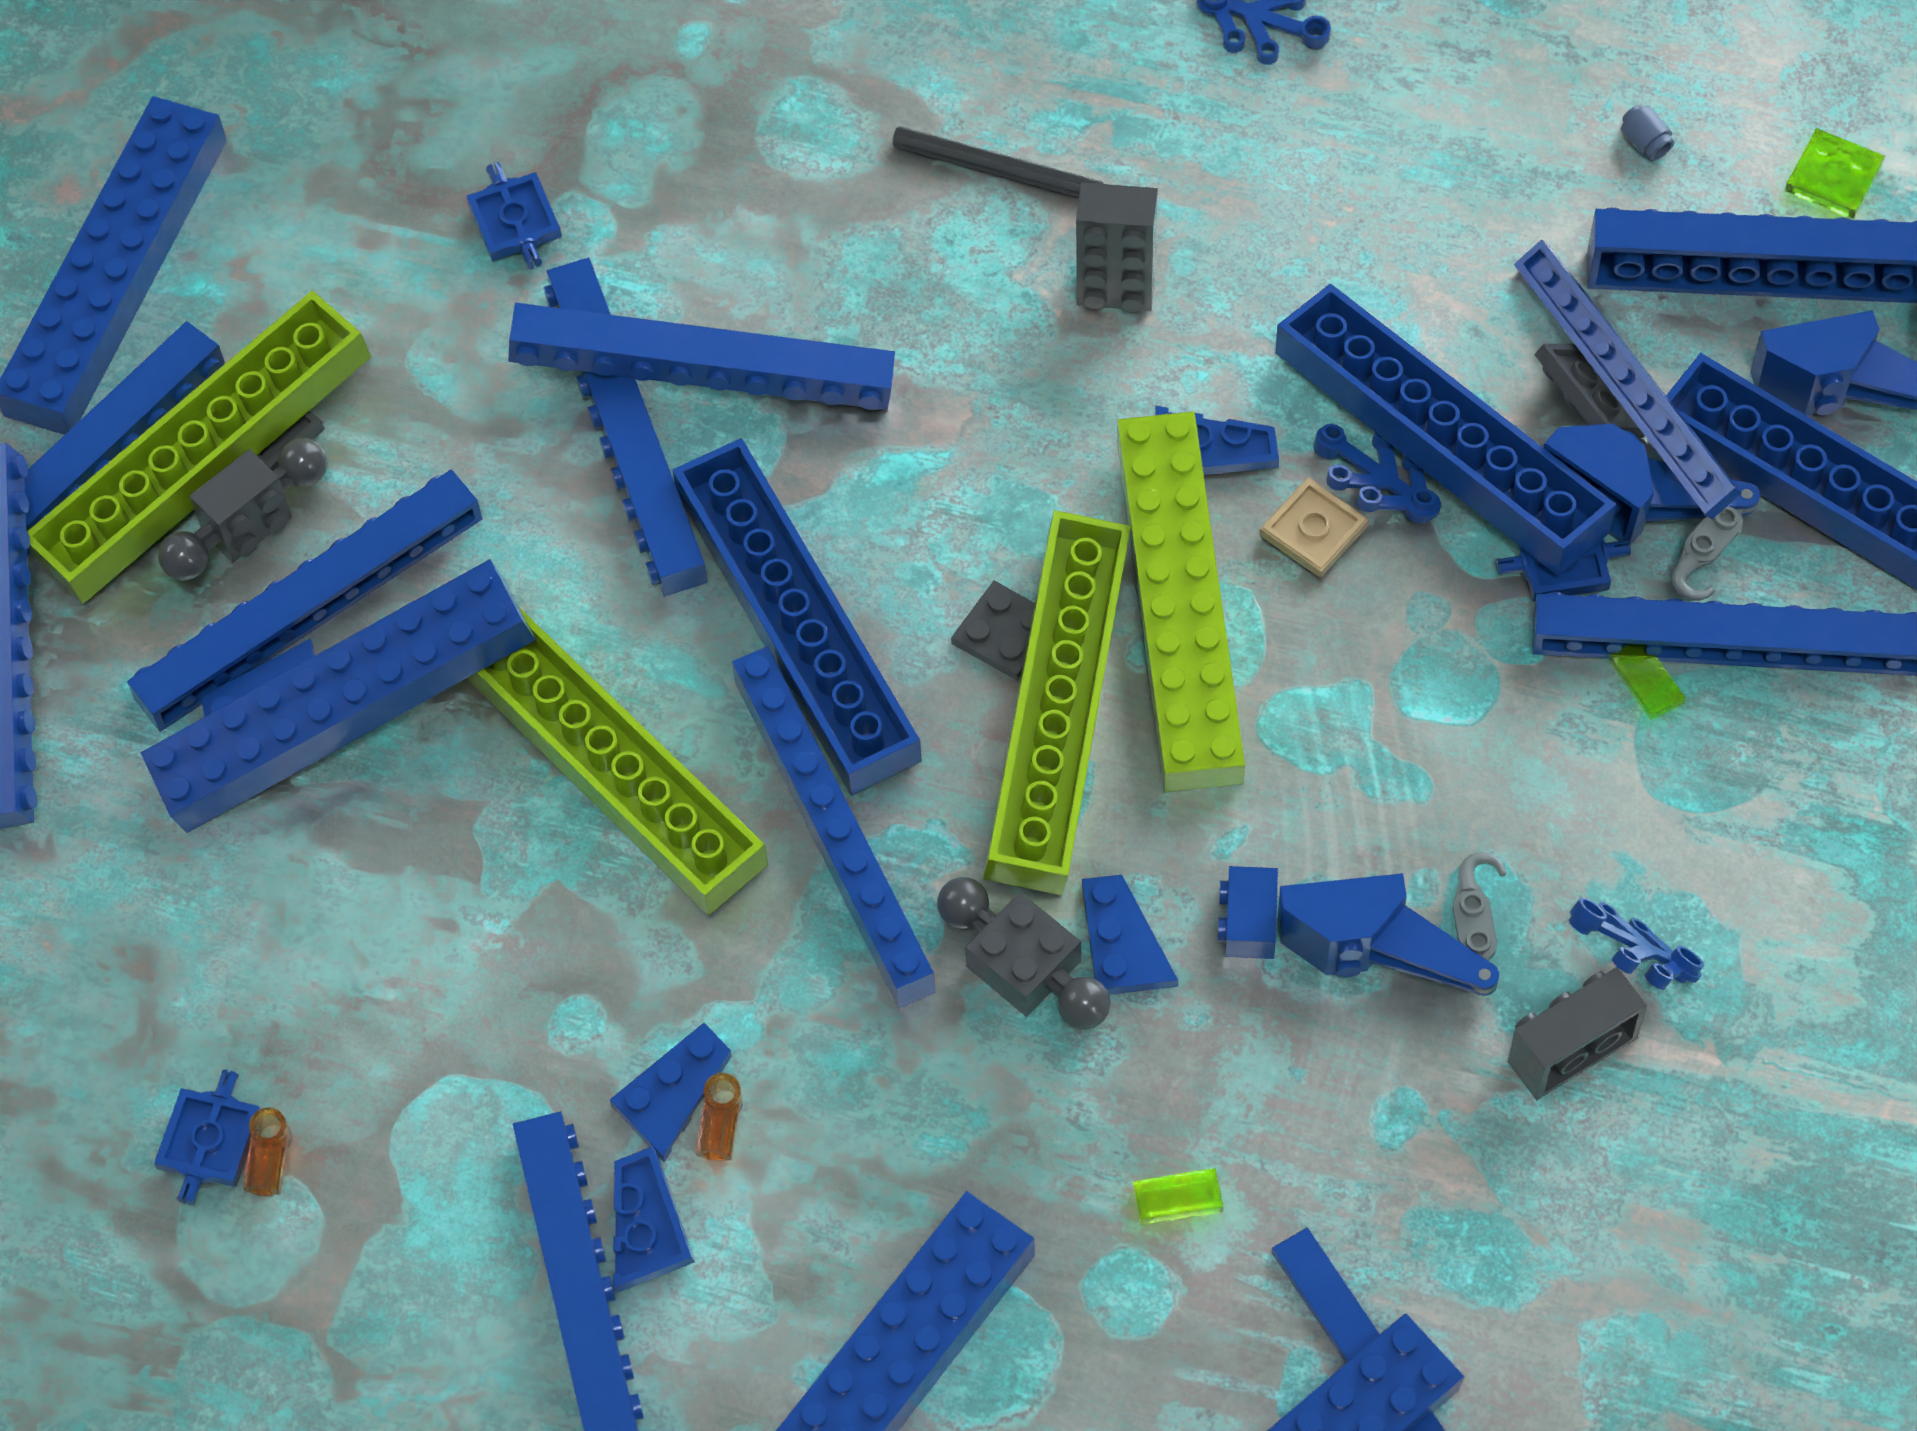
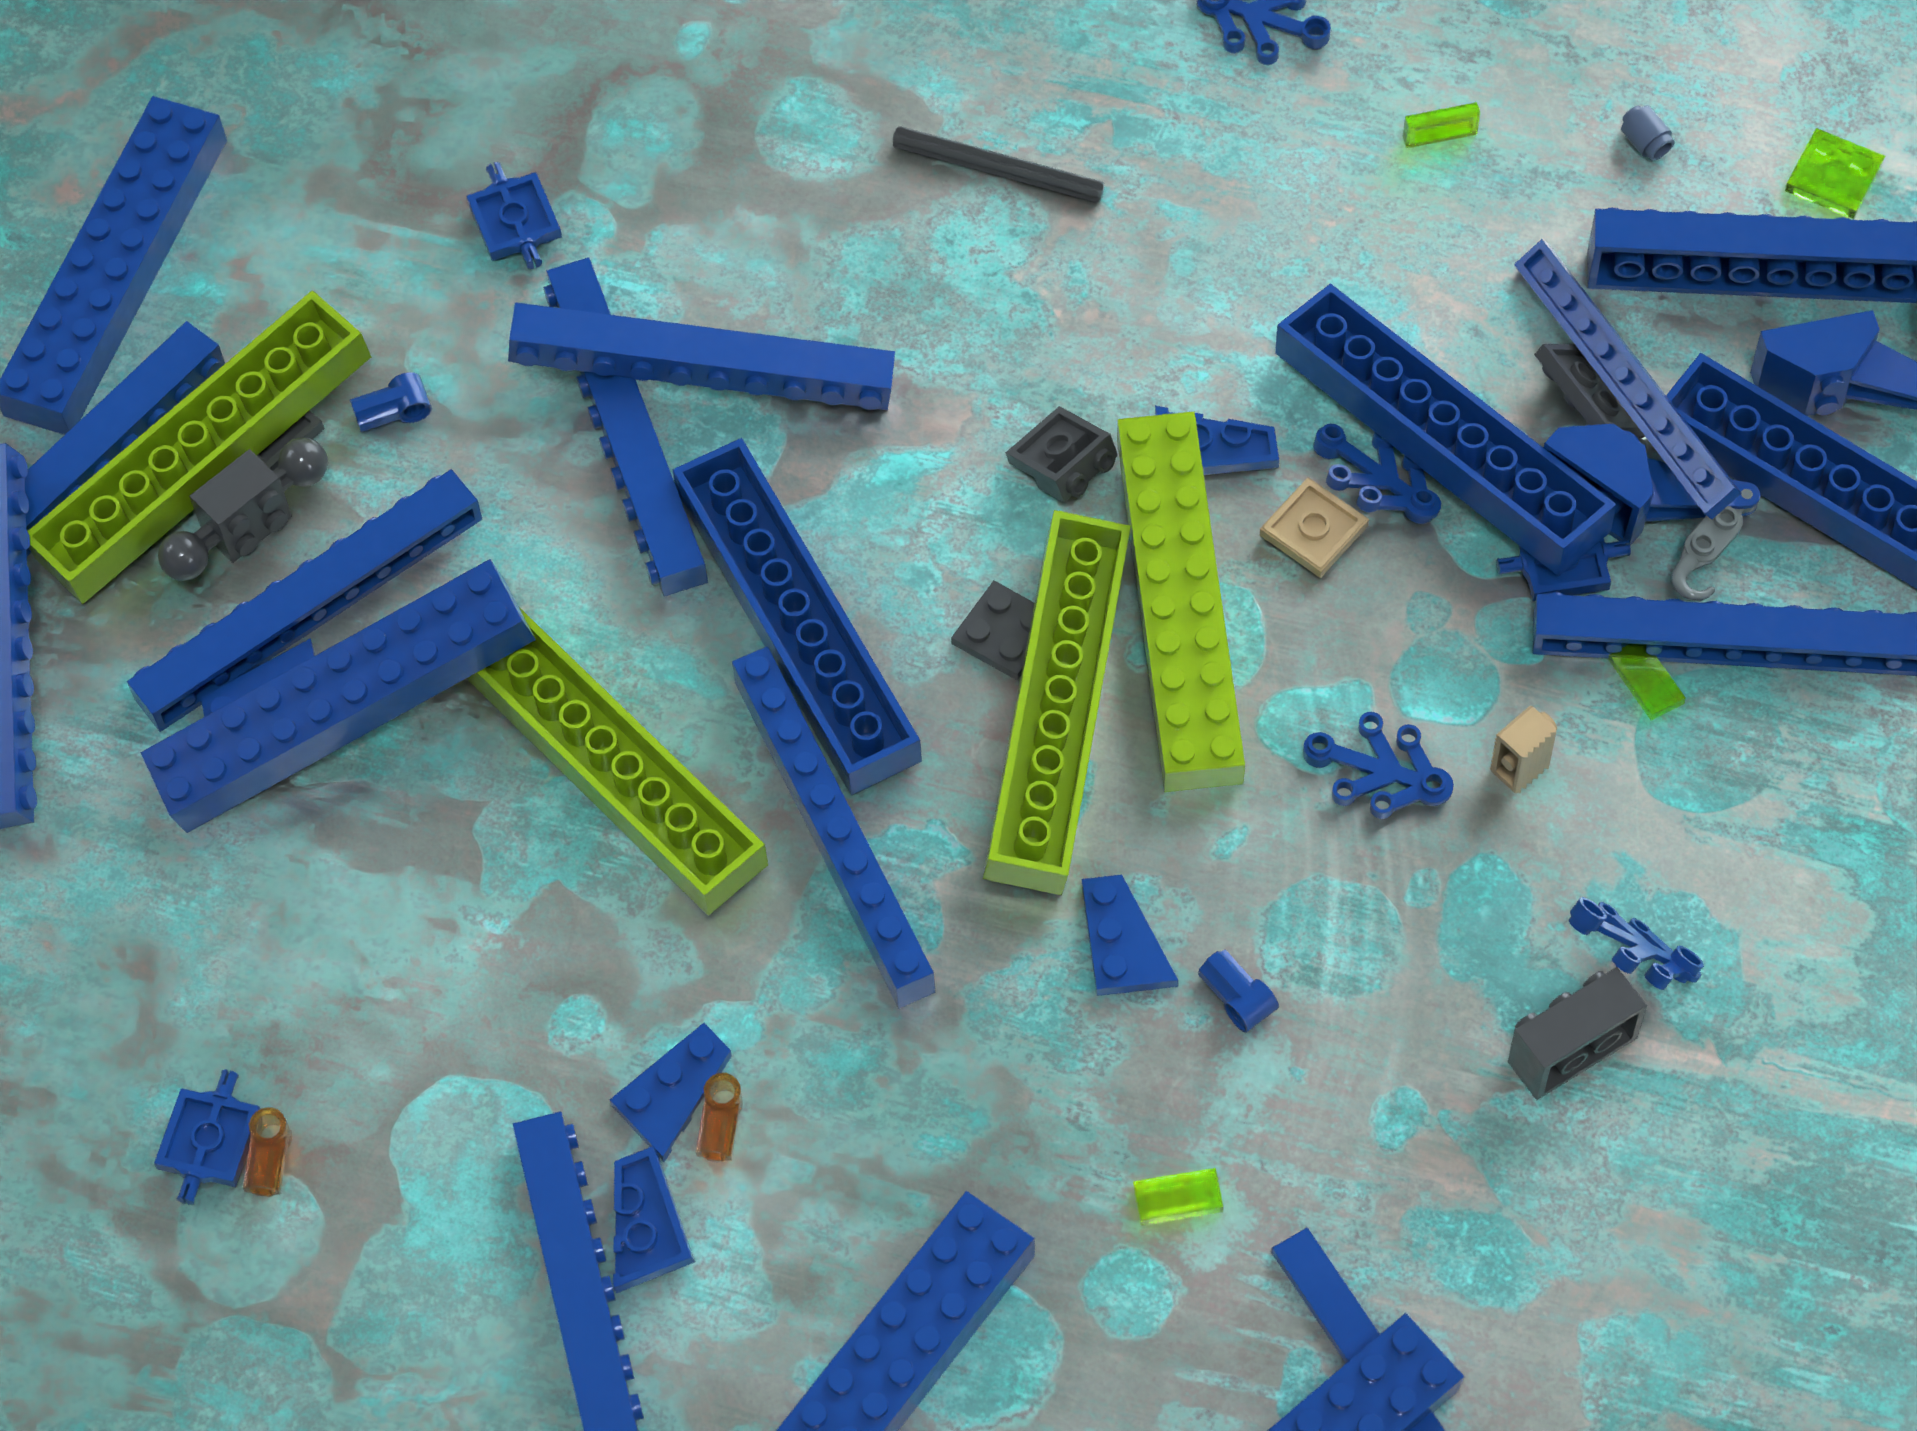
(402, 400): none -> blue piece
(1023, 953): dark grey brick -> none
(1063, 454): none -> dark grey plate
(1116, 246): dark grey brick -> none
(1244, 999): none -> blue piece
(1250, 912): blue brick -> none
(1365, 921): blue slope -> none
(1383, 769): none -> blue plant
(1441, 125): none -> clear neon green tile
(1523, 749): none -> tan brick

